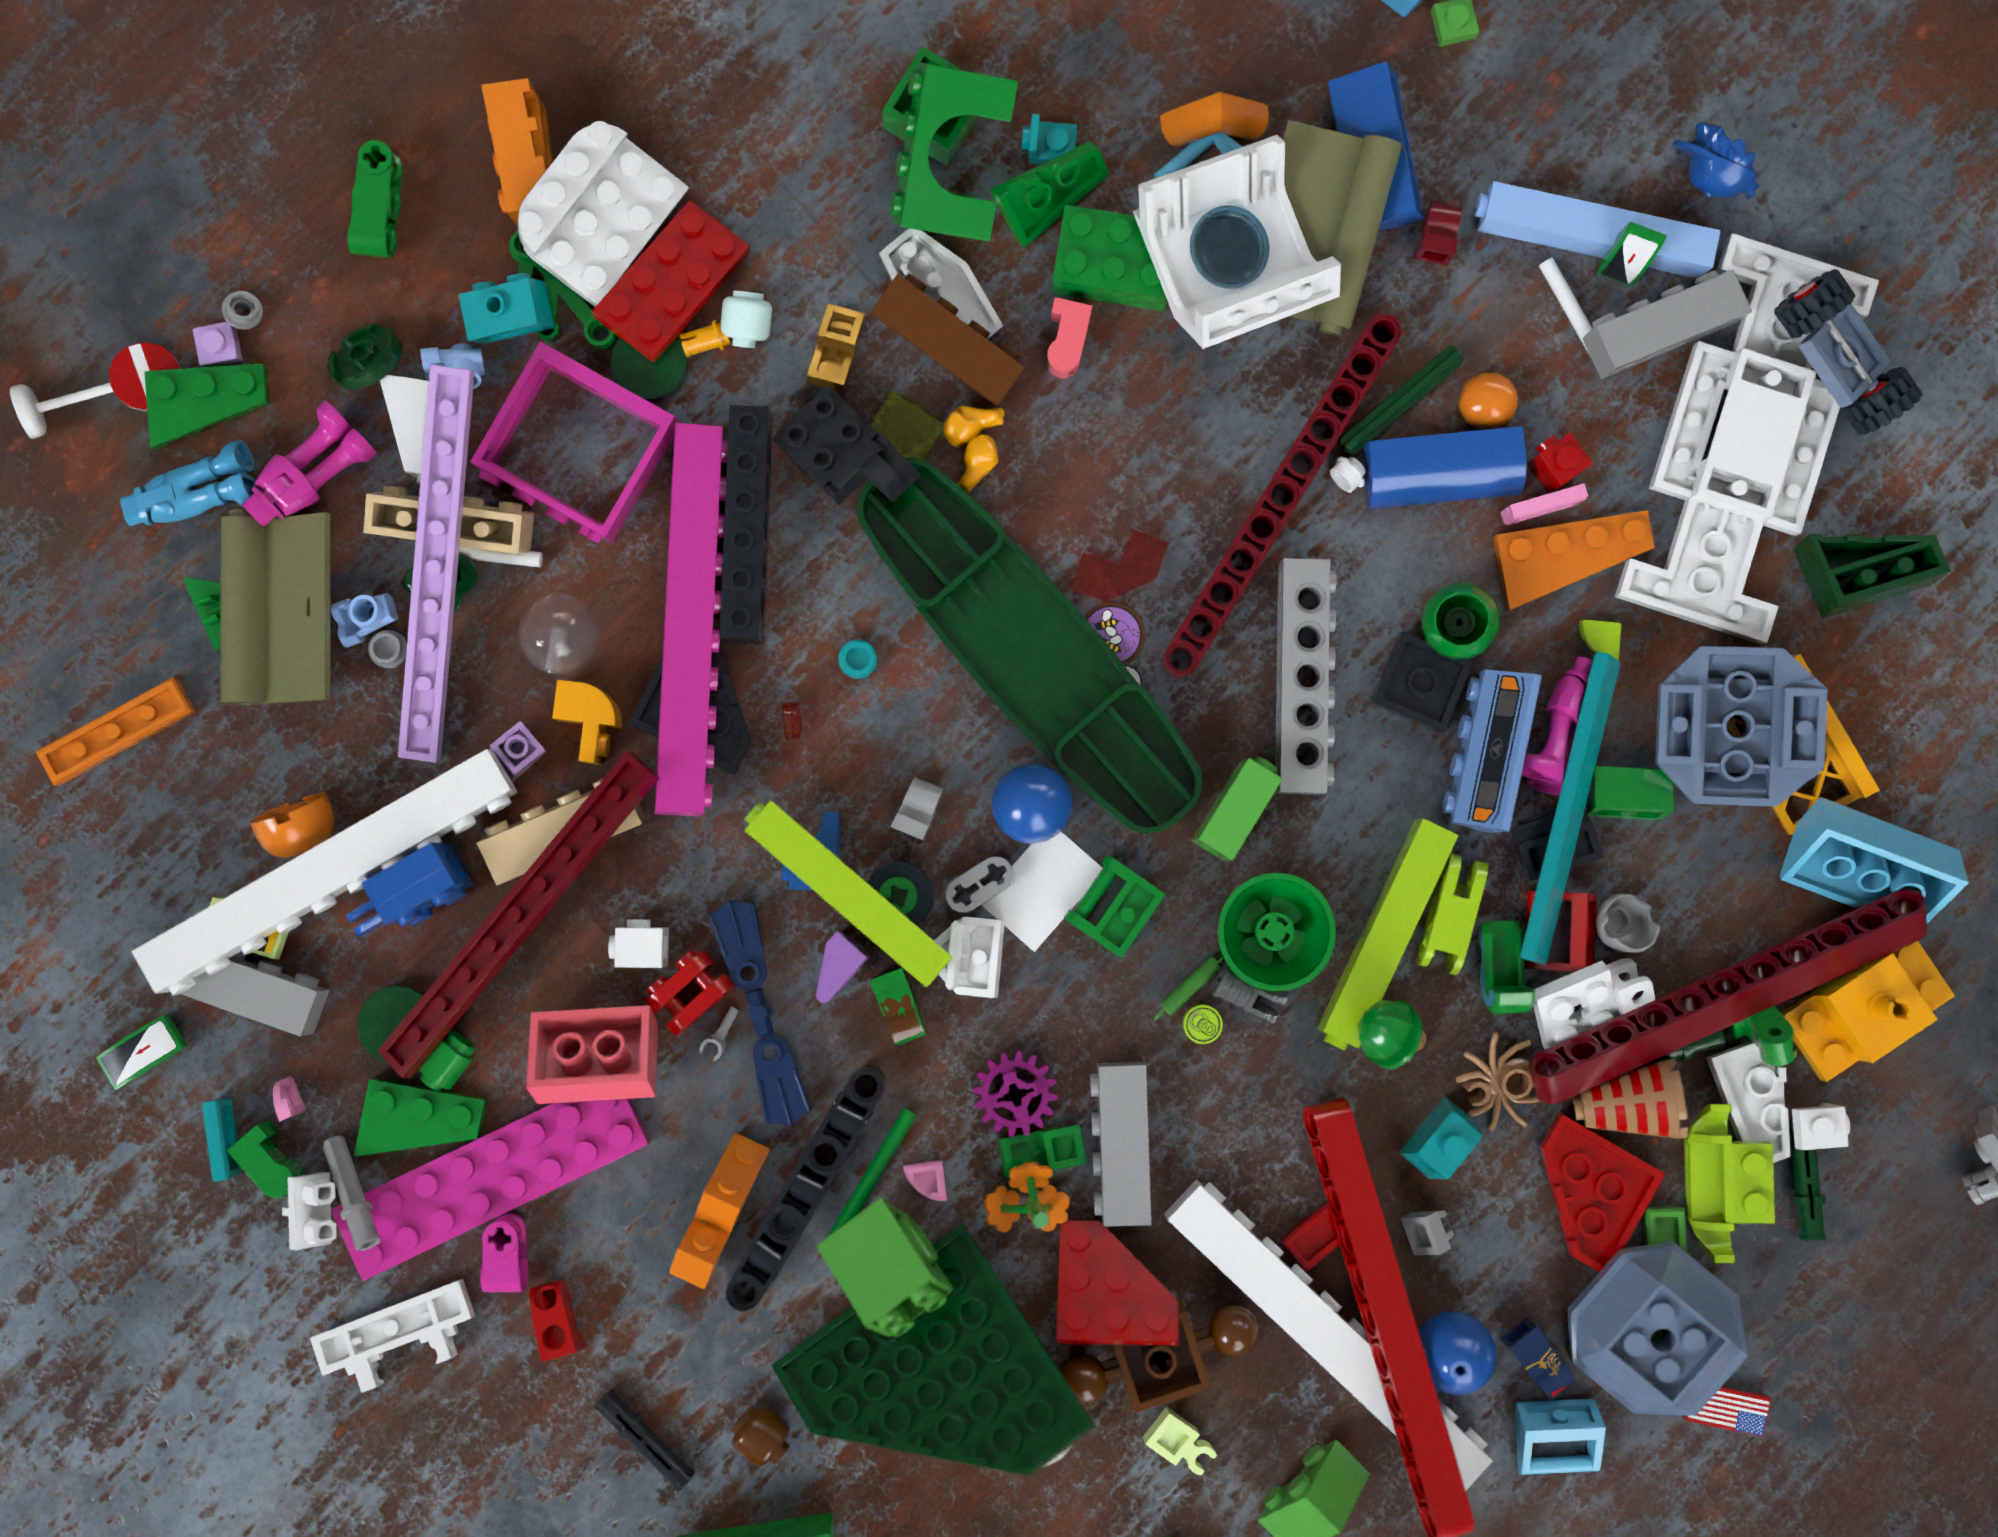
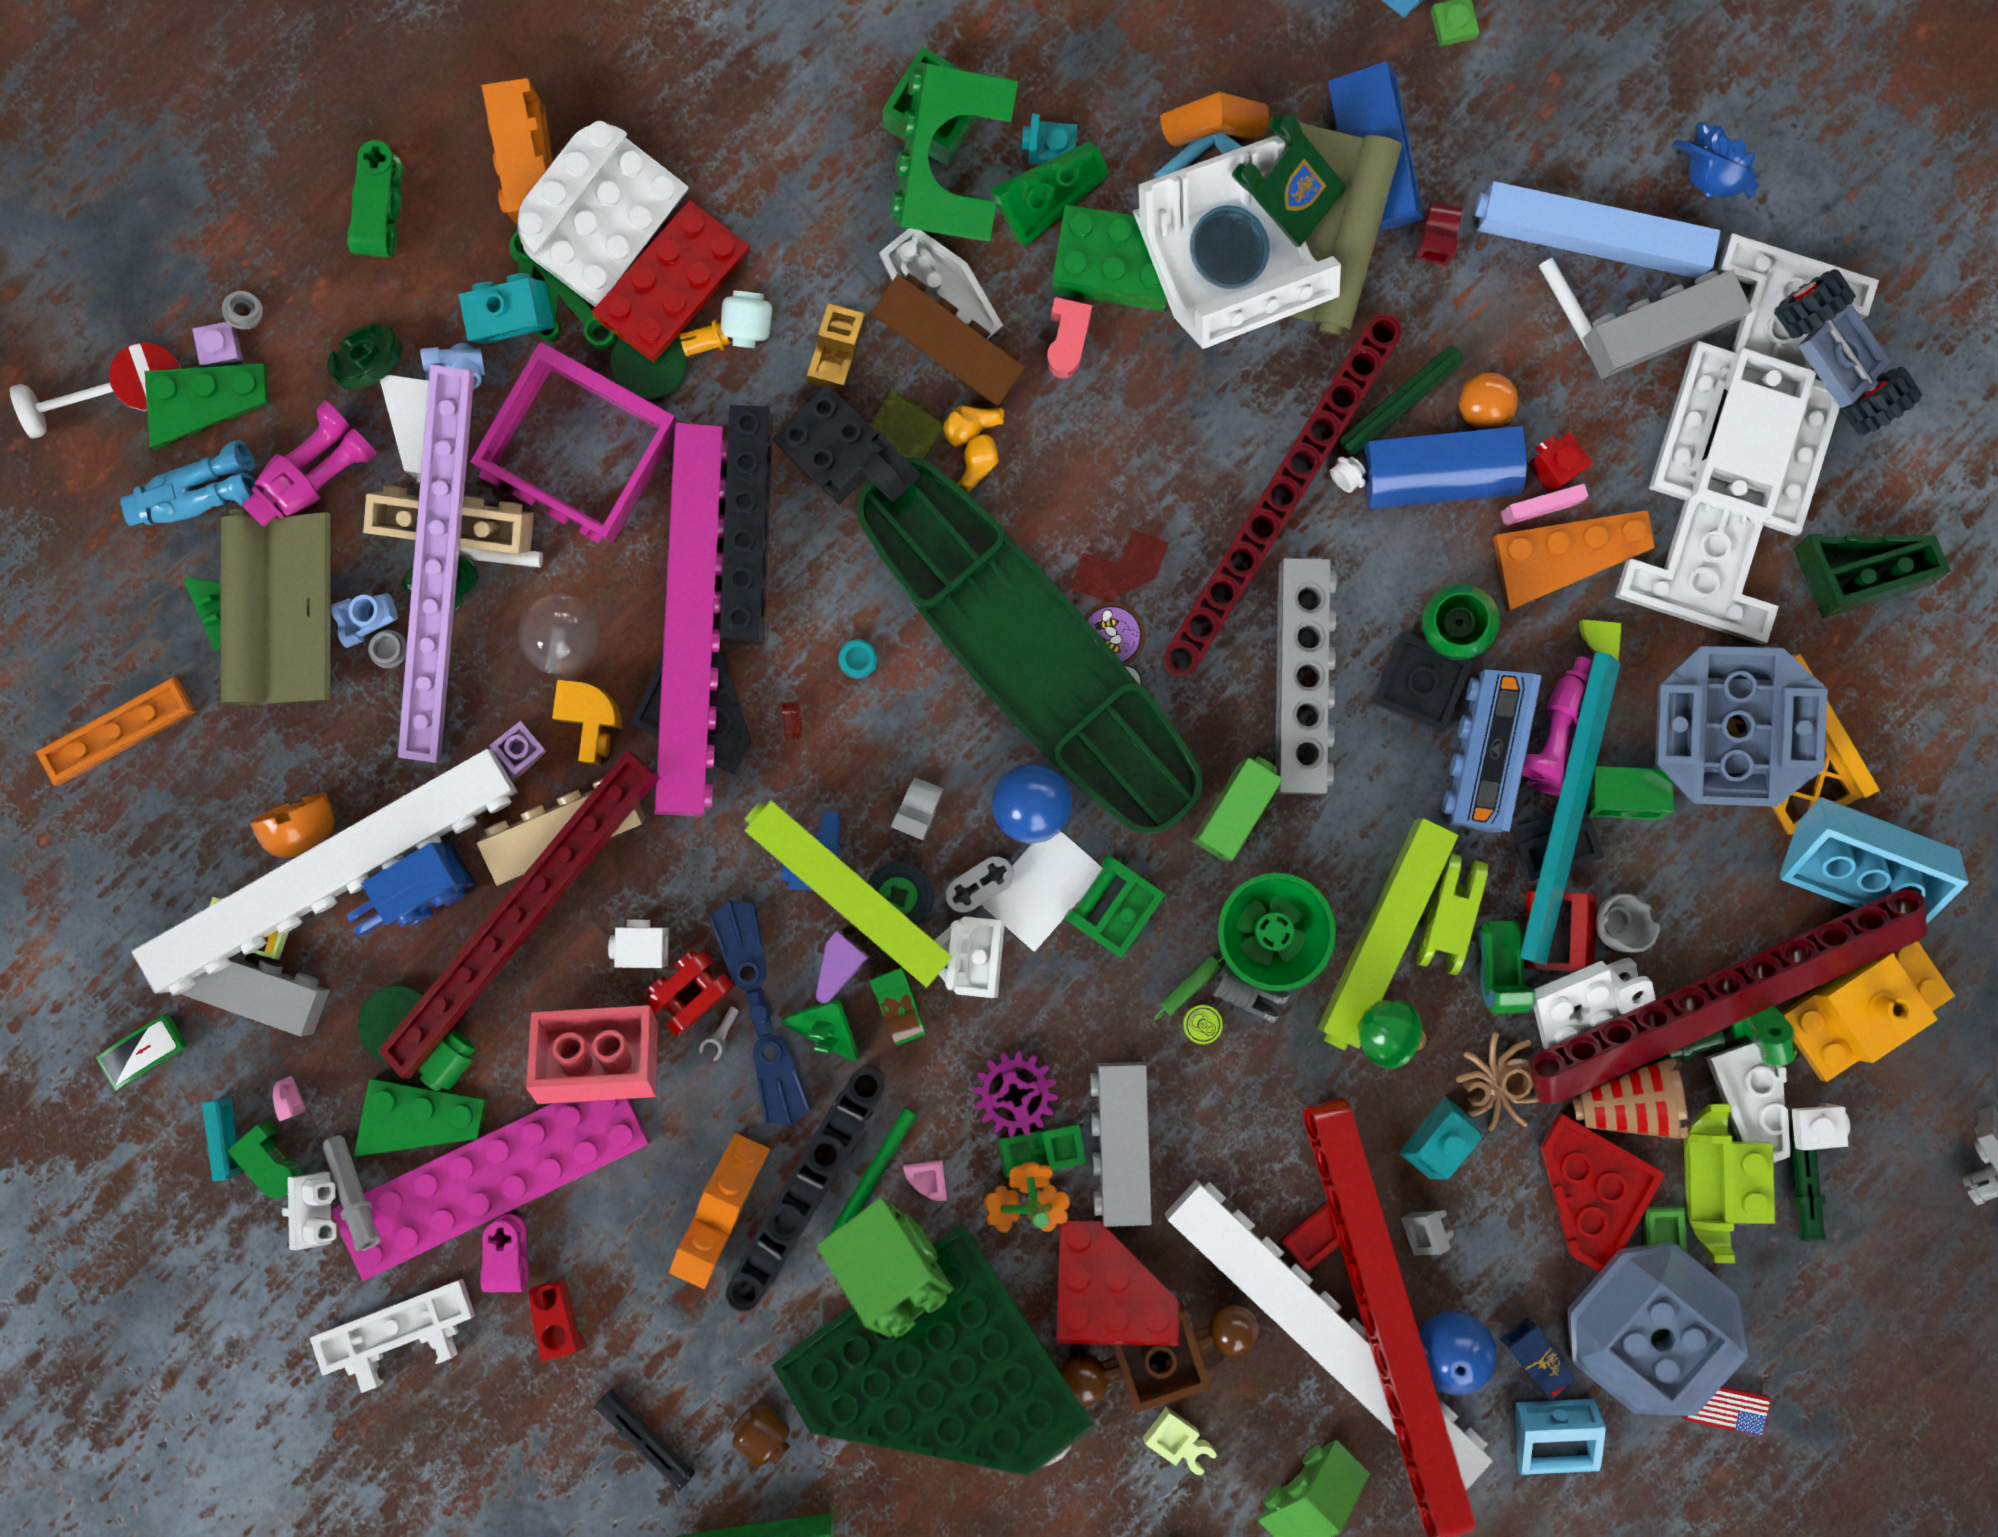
(825, 1026): none -> green piece
(1297, 185): none -> dark green flag
(1631, 253): slope -> none

